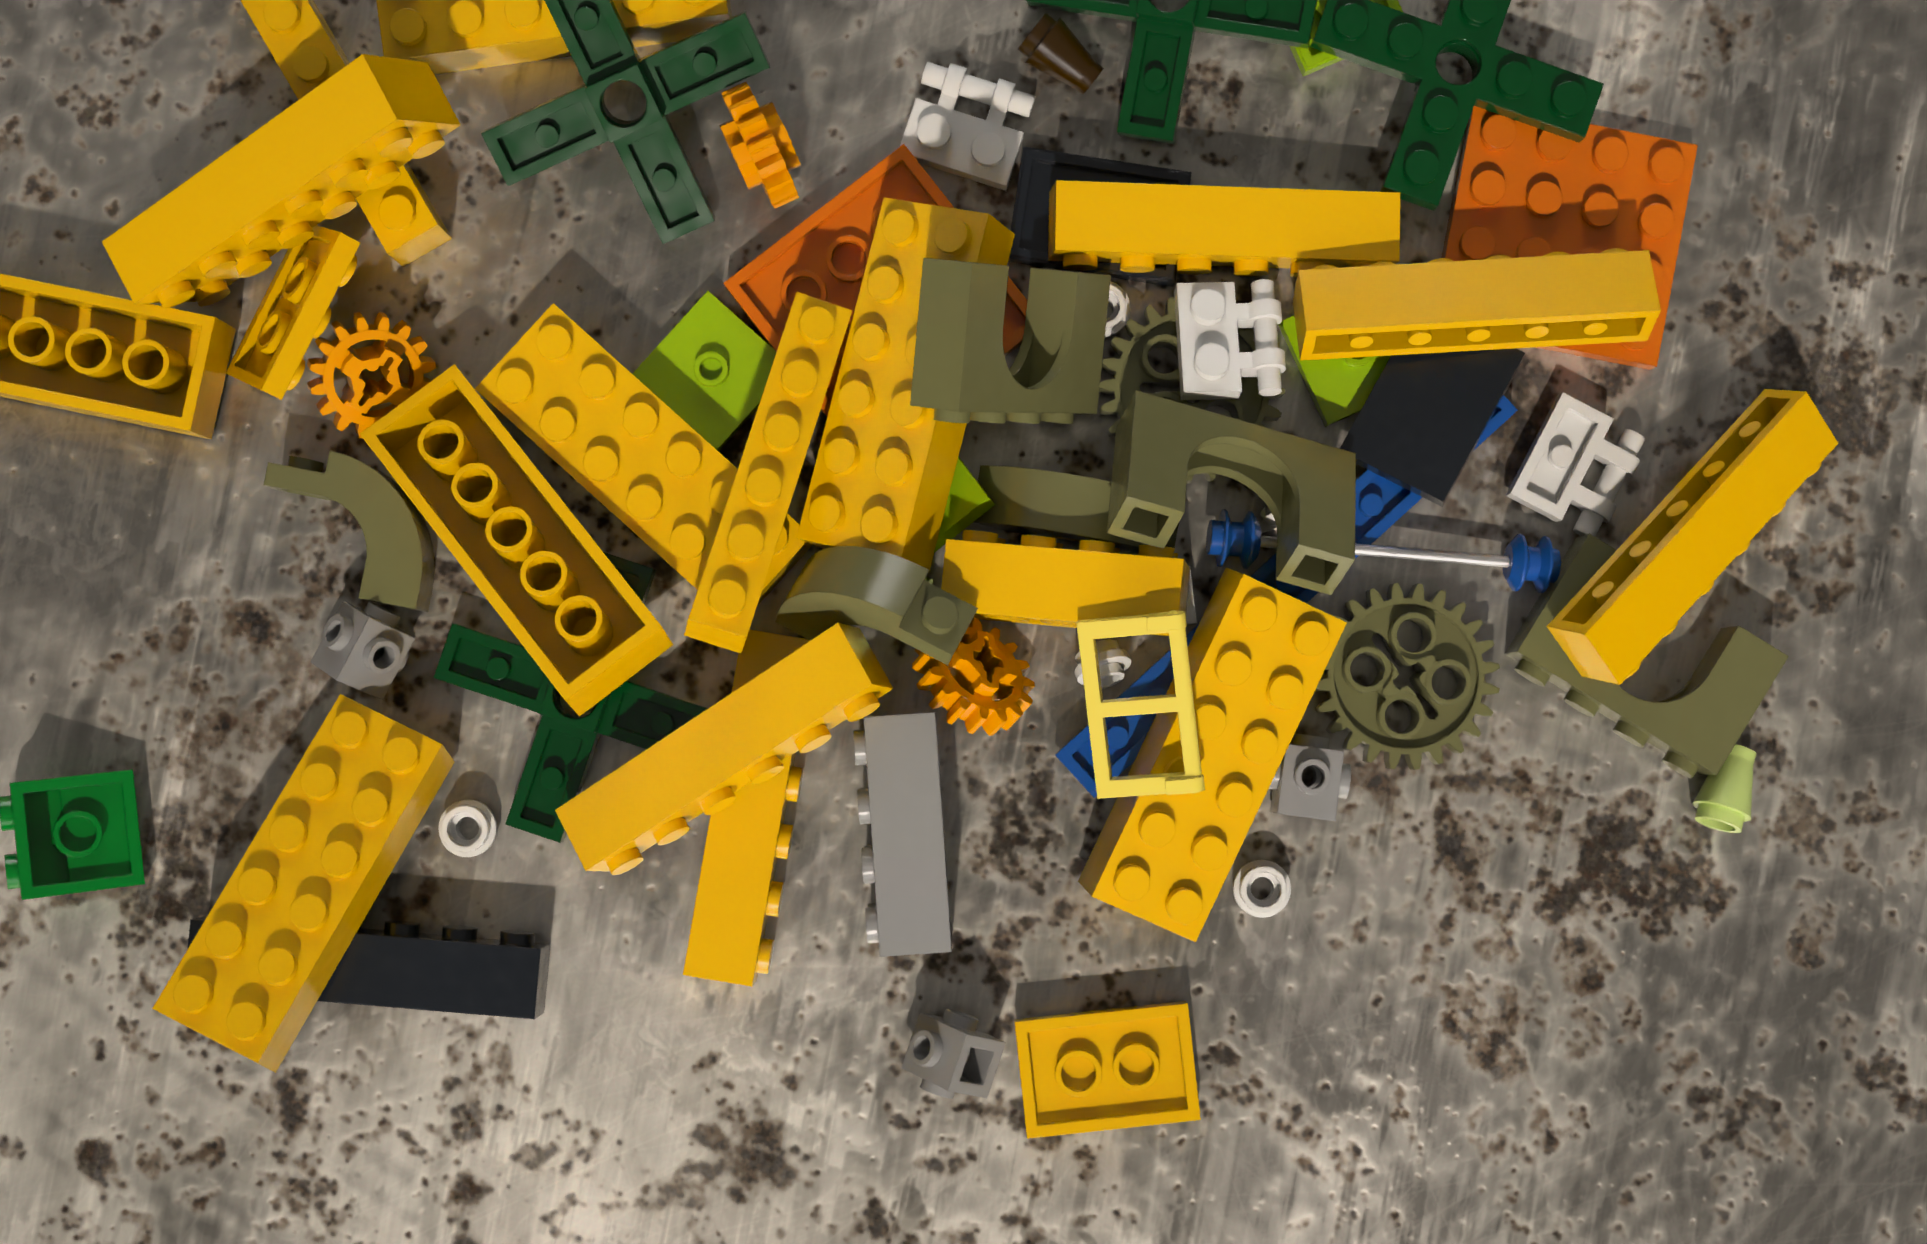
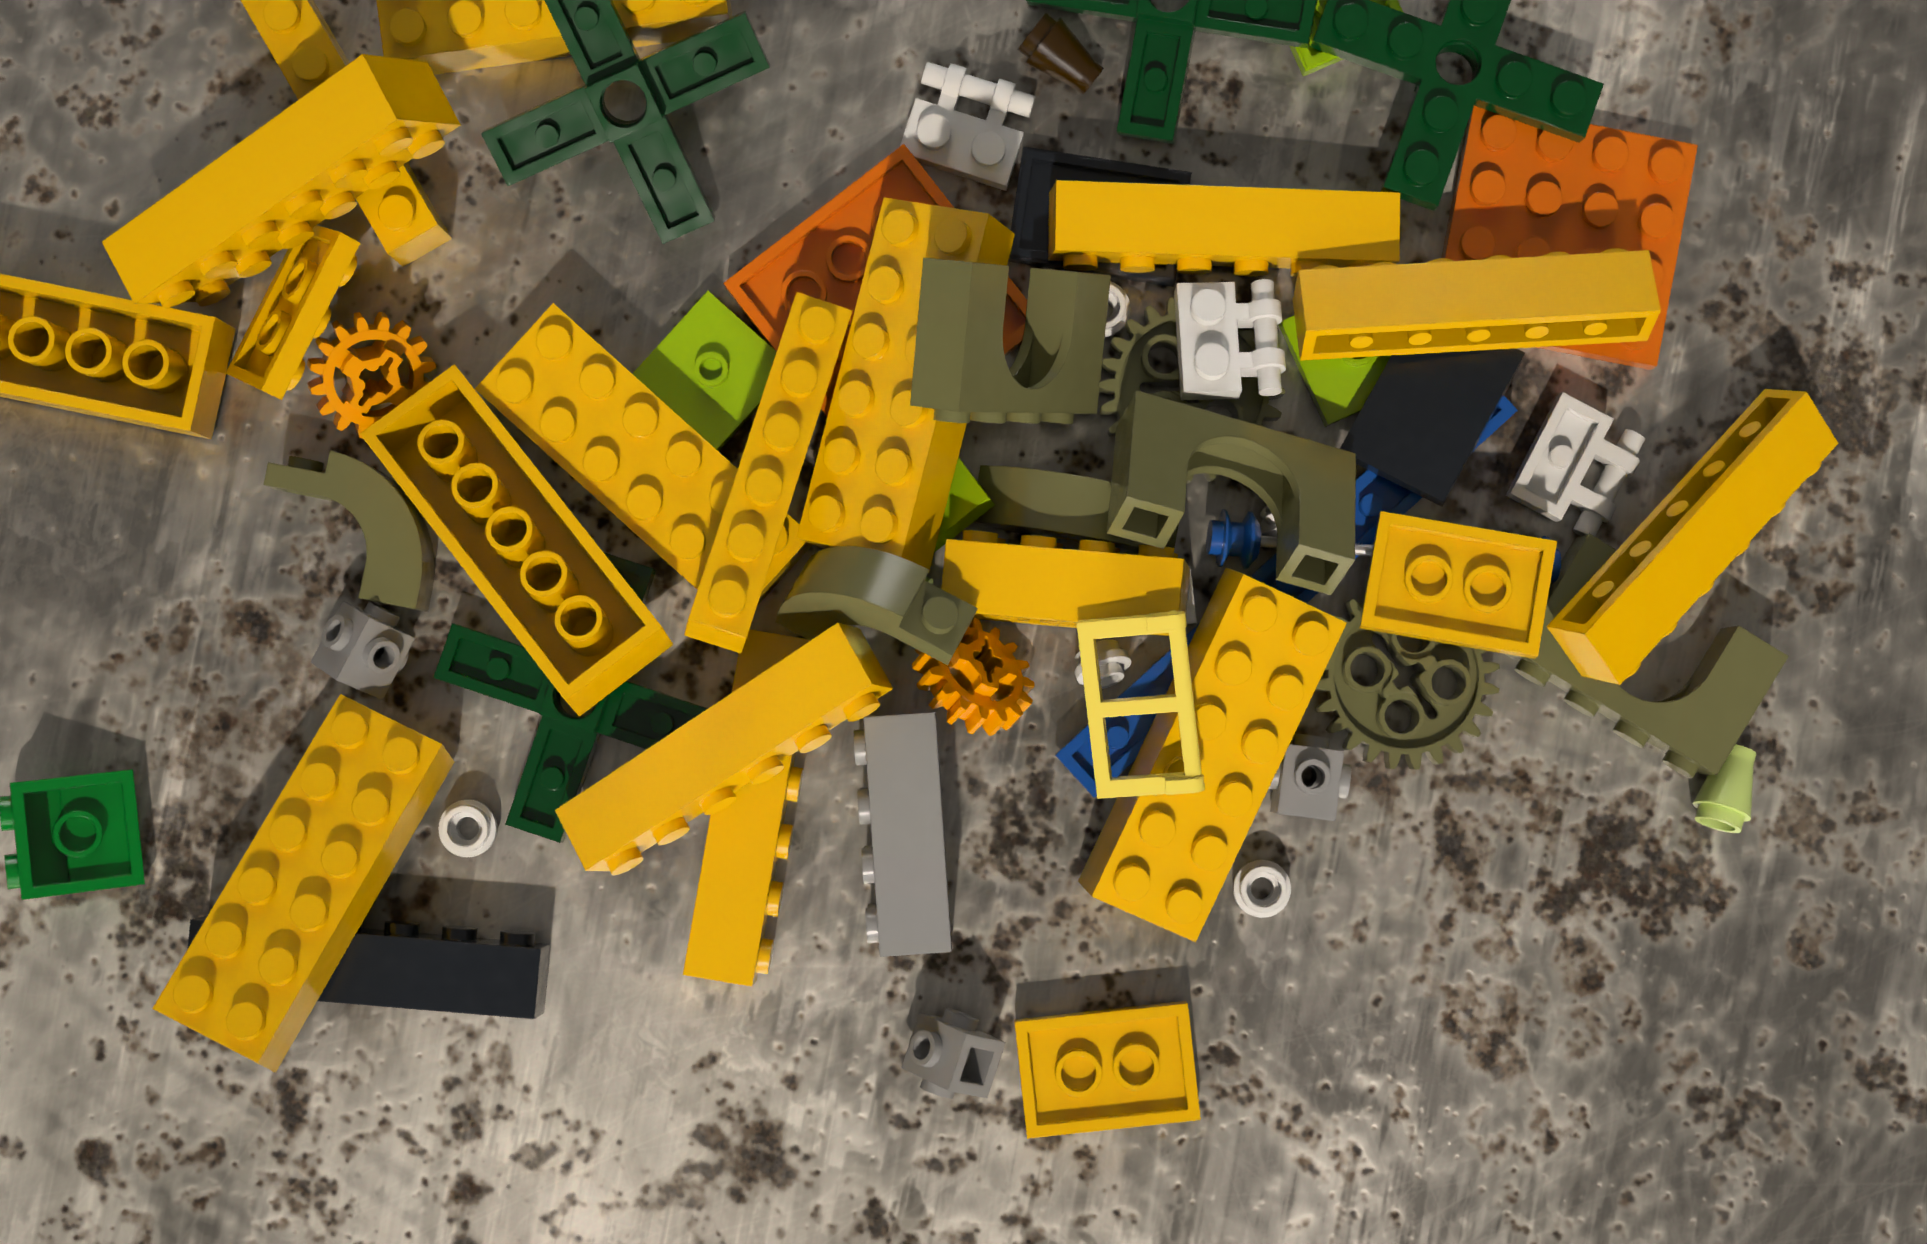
(760, 145): light orange gear -> none
(1458, 584): none -> yellow plate

